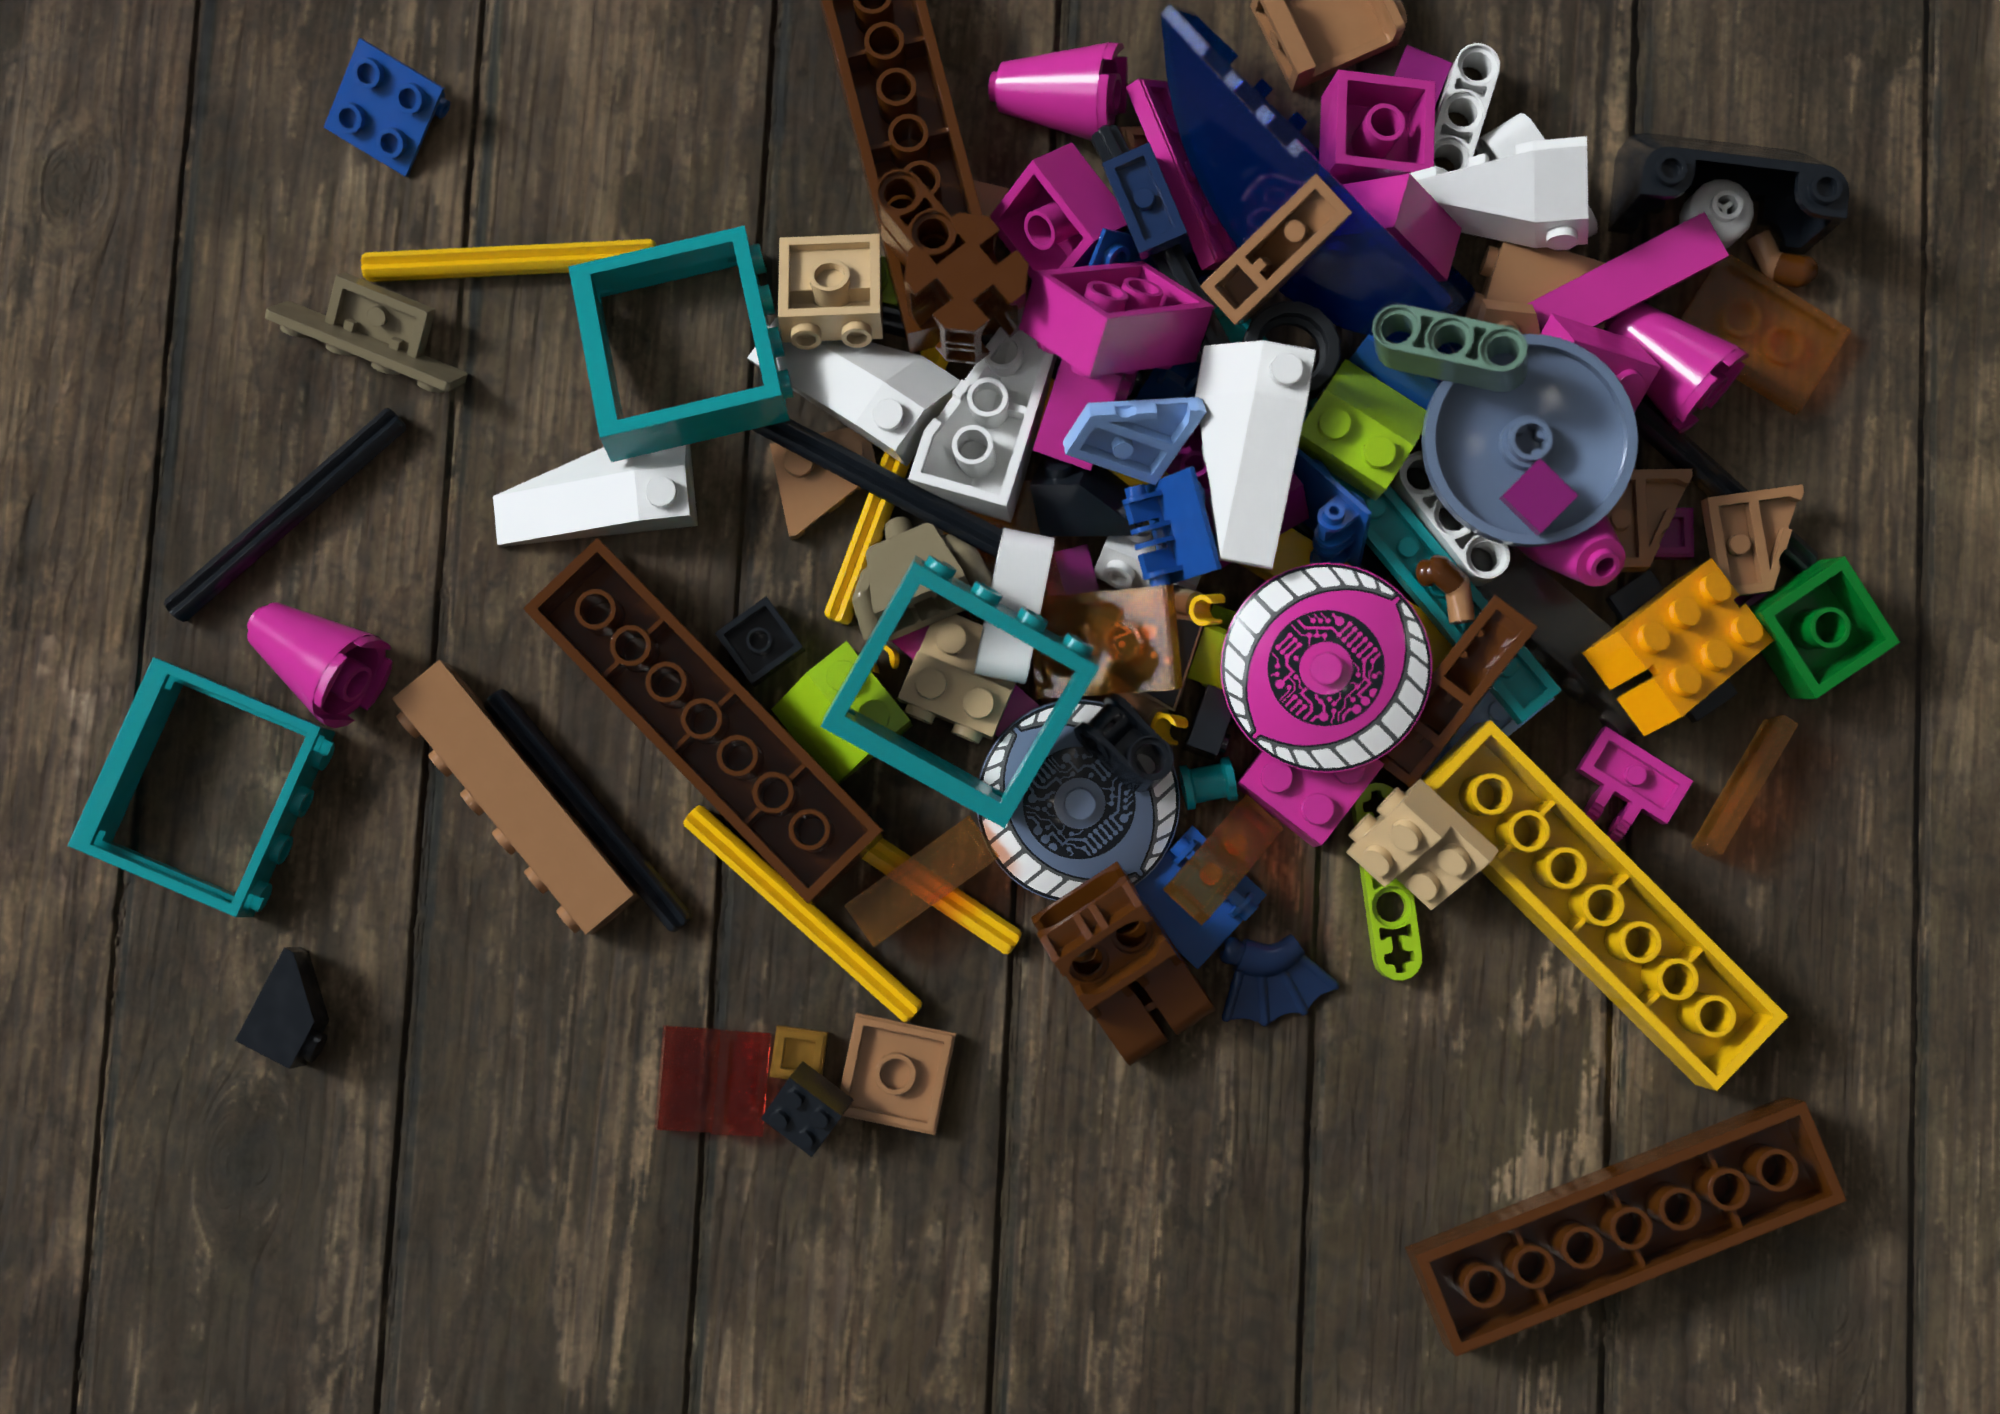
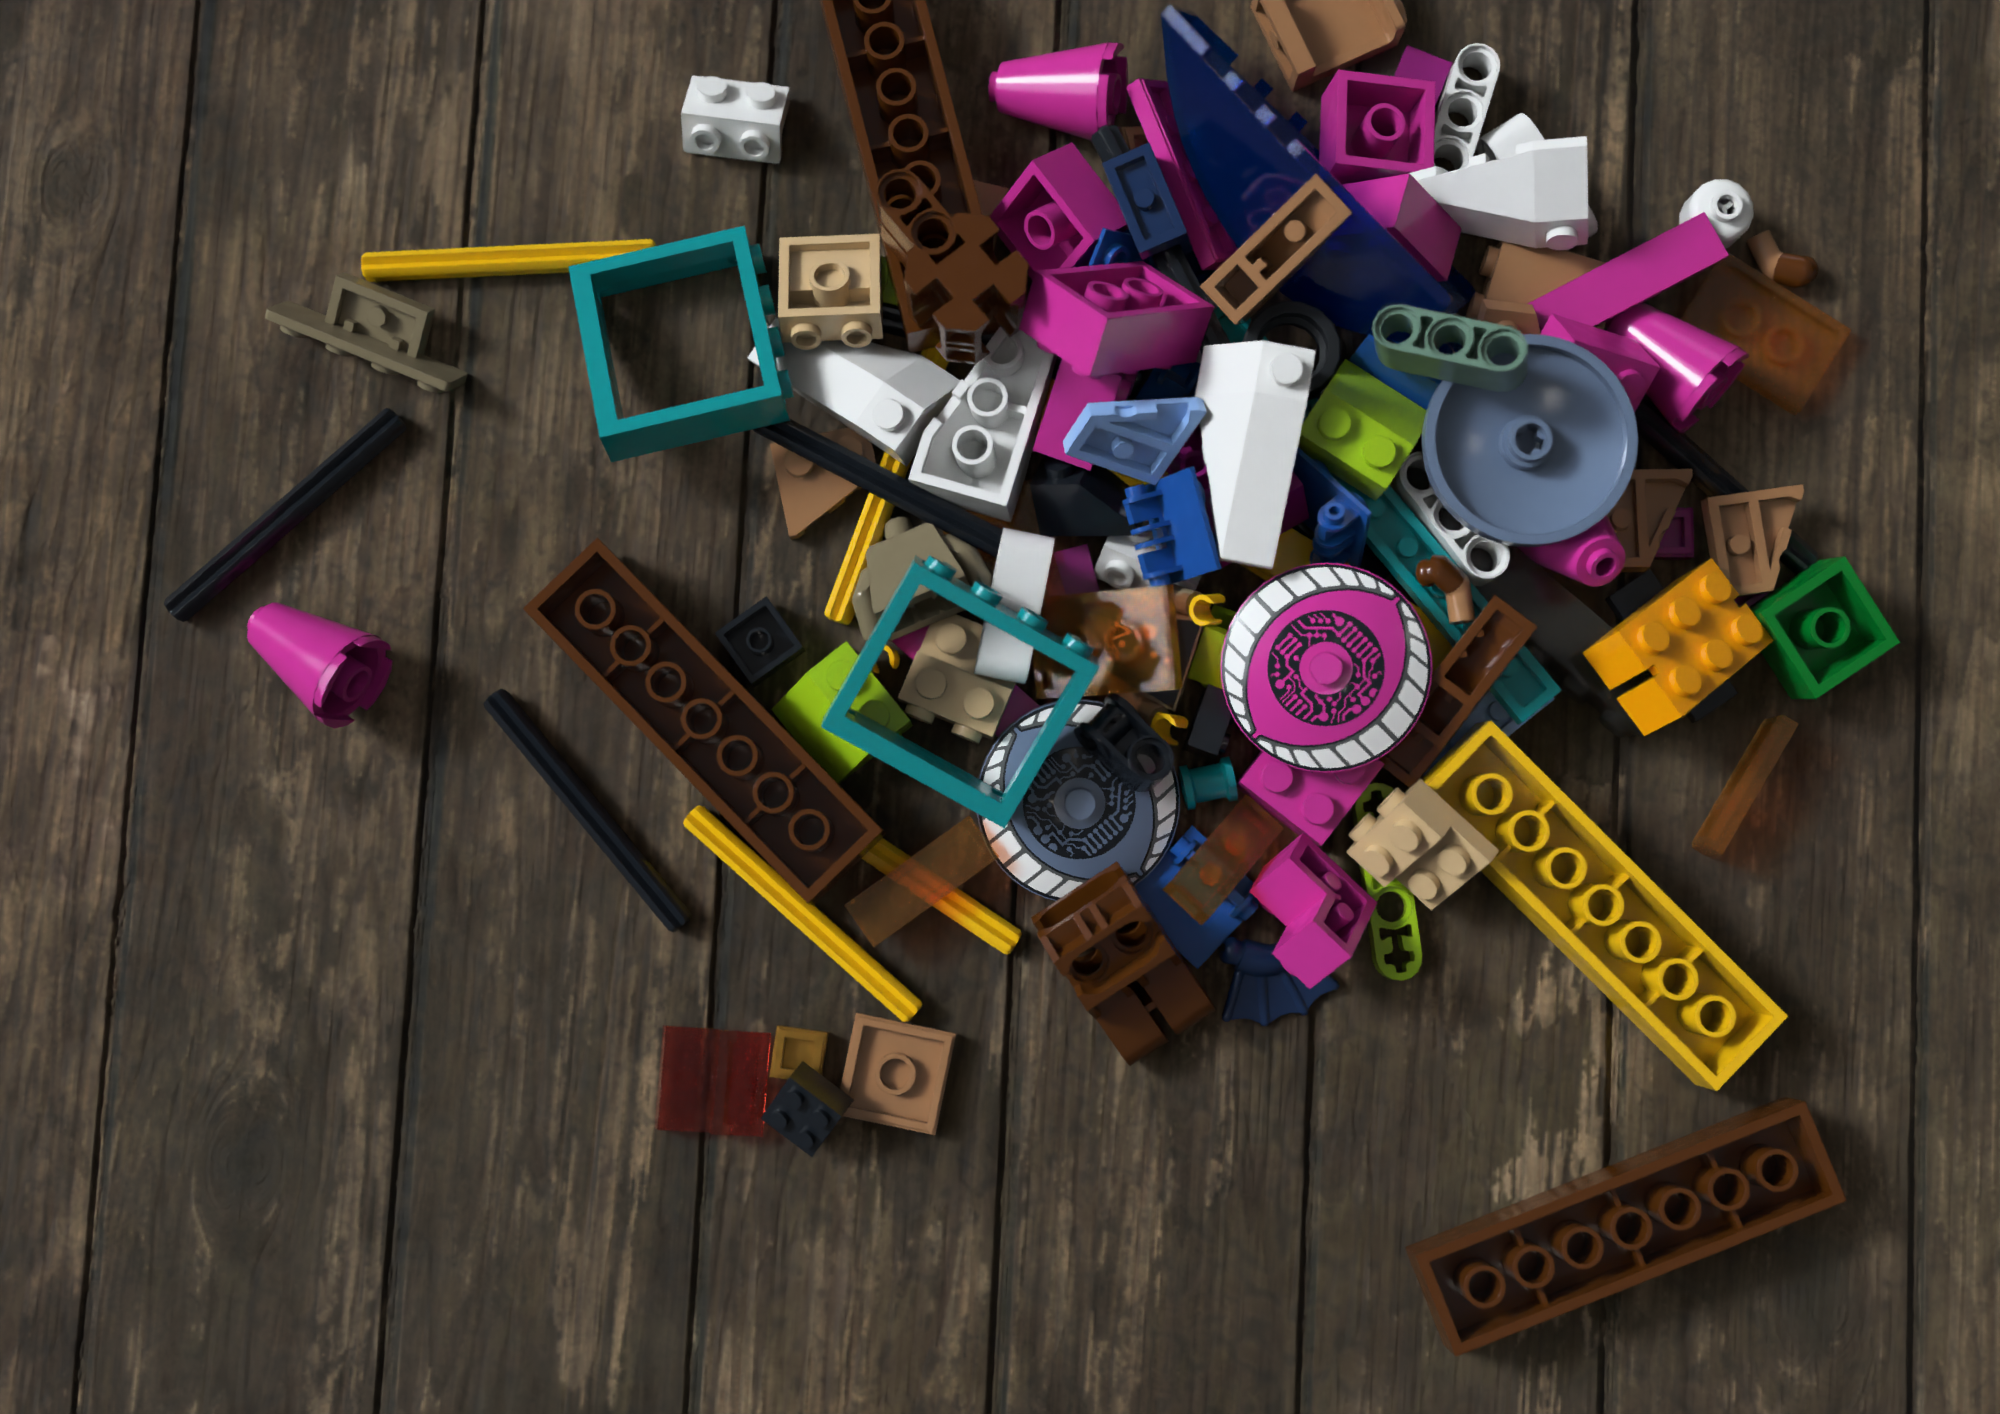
(127, 764): teal window -> none
(288, 1013): black slope -> none
(385, 107): blue hinge -> none
(515, 798): medium nougat brick -> none
(599, 498): white wedge -> none
(734, 119): none -> white bracket
(1317, 905): none -> dark pink brick
(1538, 496): magenta tile -> none
(1633, 777): dark pink hinge -> none
(1794, 190): black windscreen -> none

